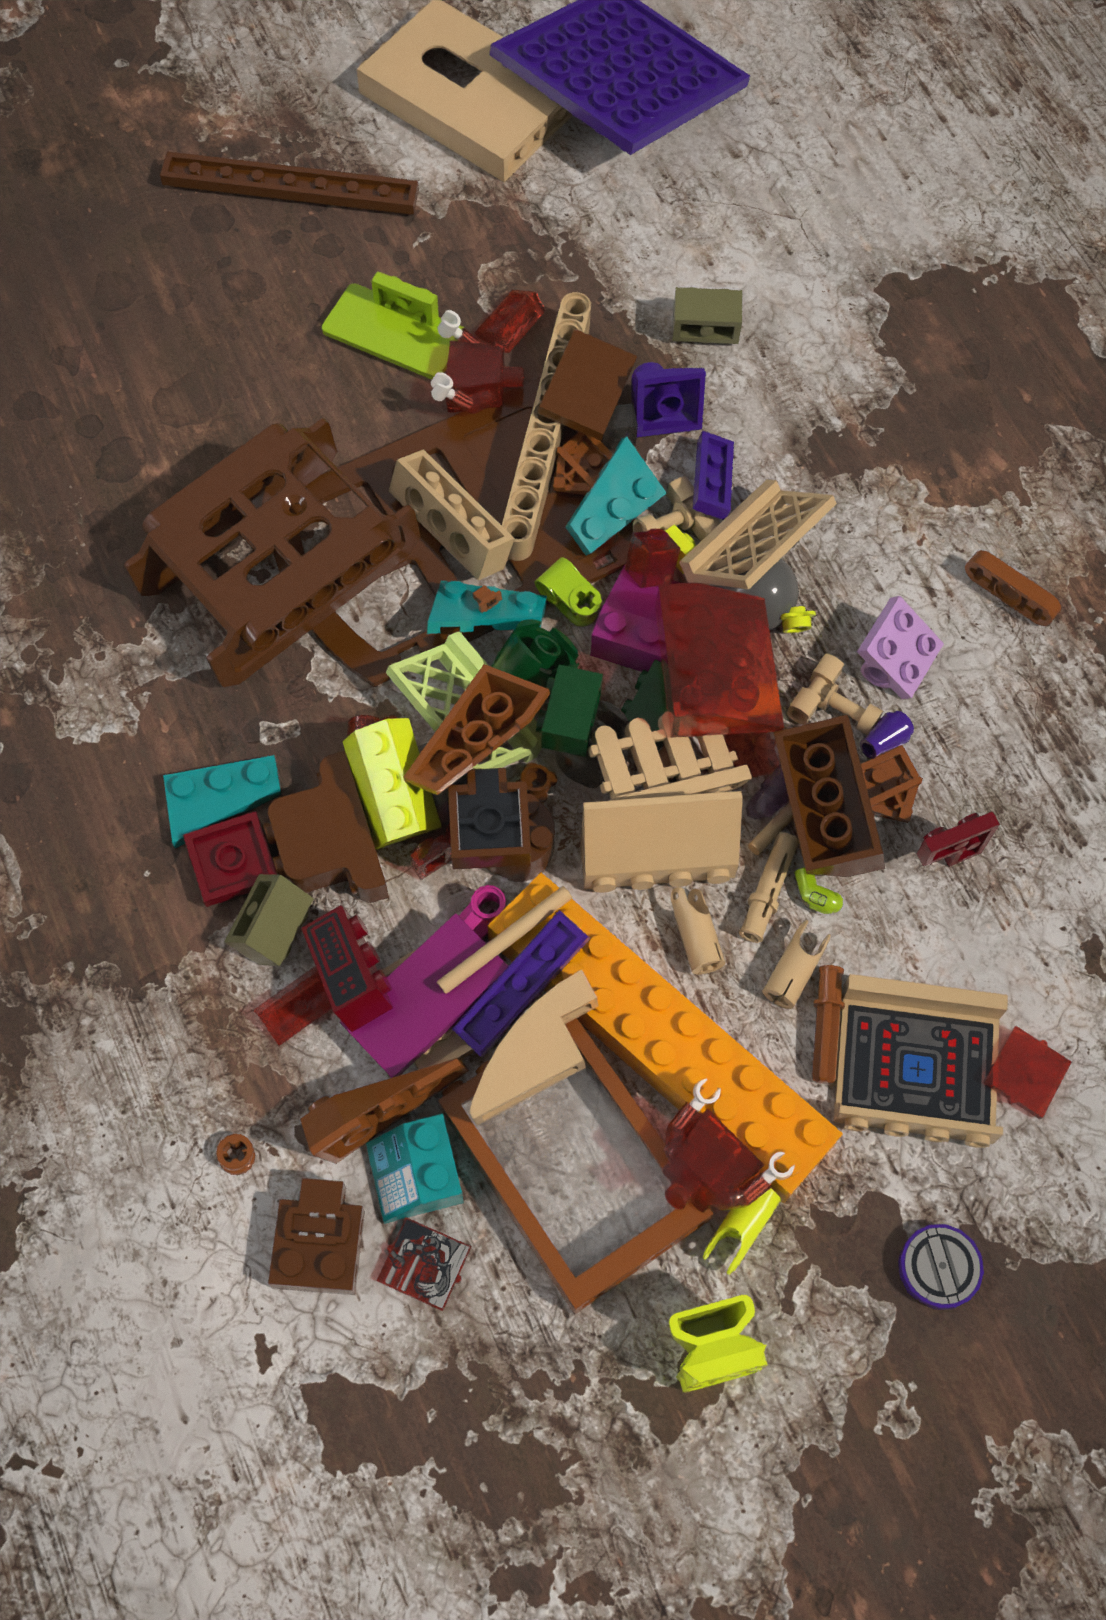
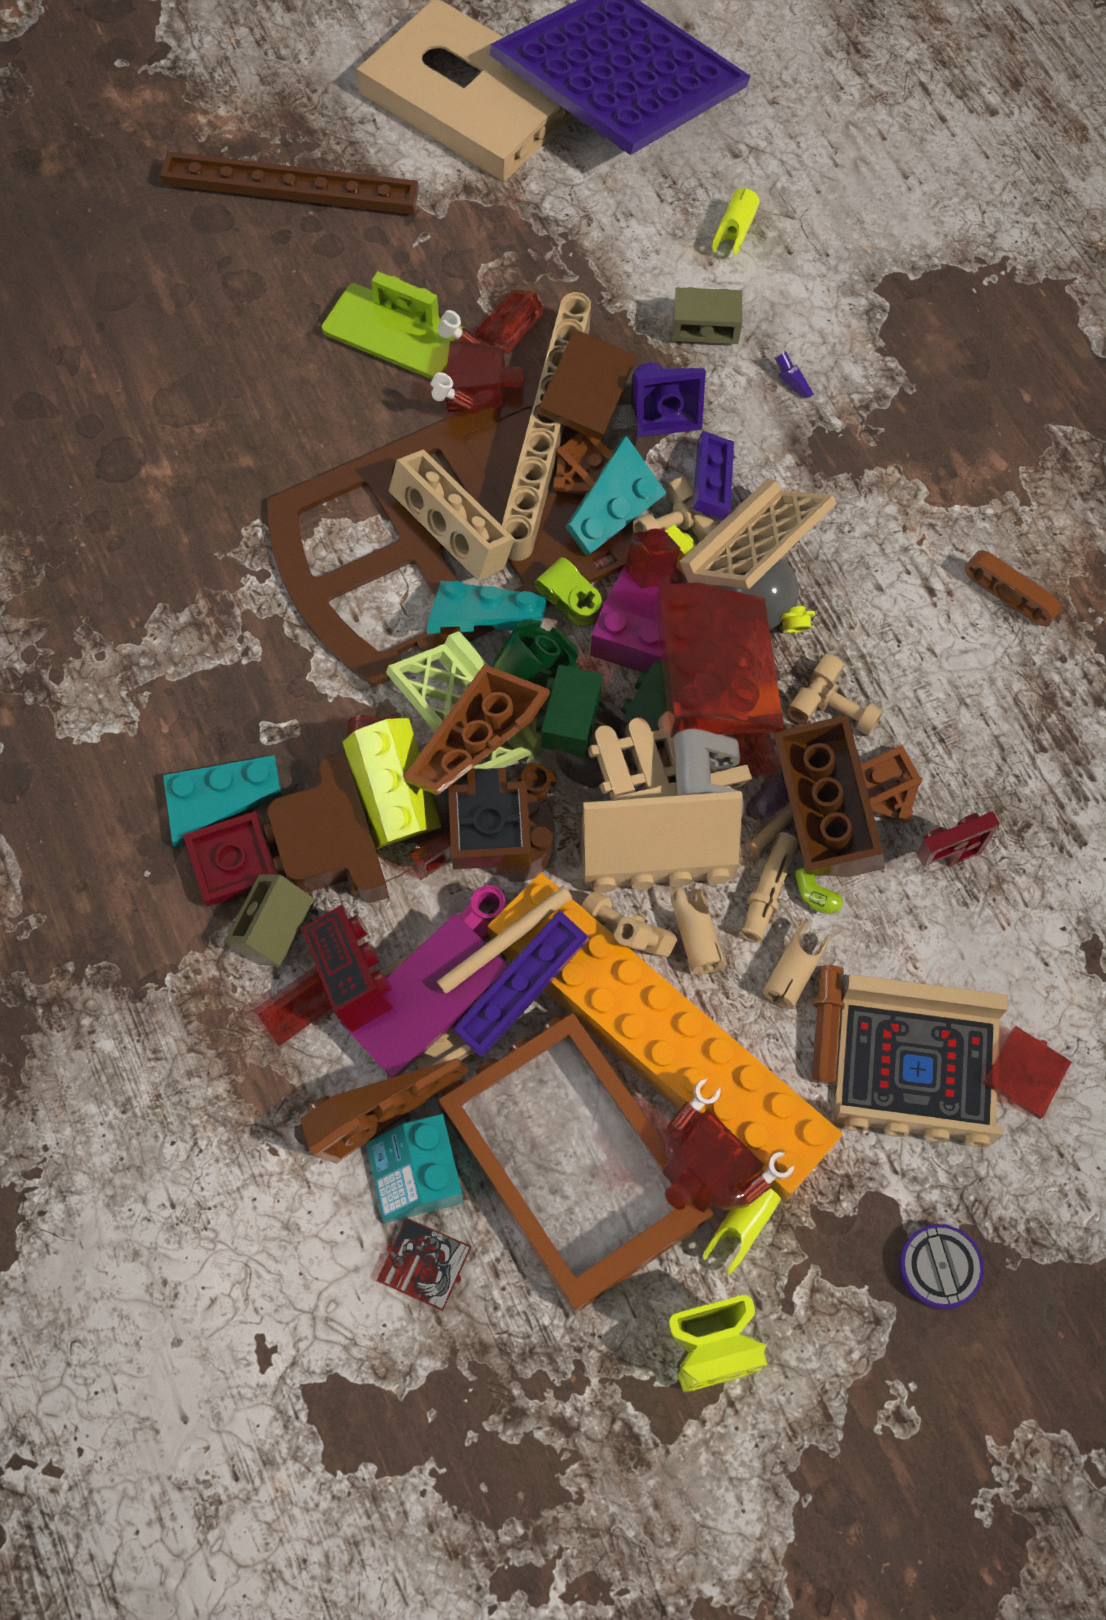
(235, 1167): dark orange bush -> none
(252, 499): reddish brown piece -> none
(317, 1240): reddish brown piece -> none
(486, 598): dark orange piece -> none
(535, 1050): tan slope -> none
(630, 930): none -> tan bar
(697, 753): none -> light grey connector
(737, 218): none -> neon yellow piece
(792, 375): none -> dark purple bar
(890, 732): dark purple cone -> none
(898, 649): lavender plate -> none

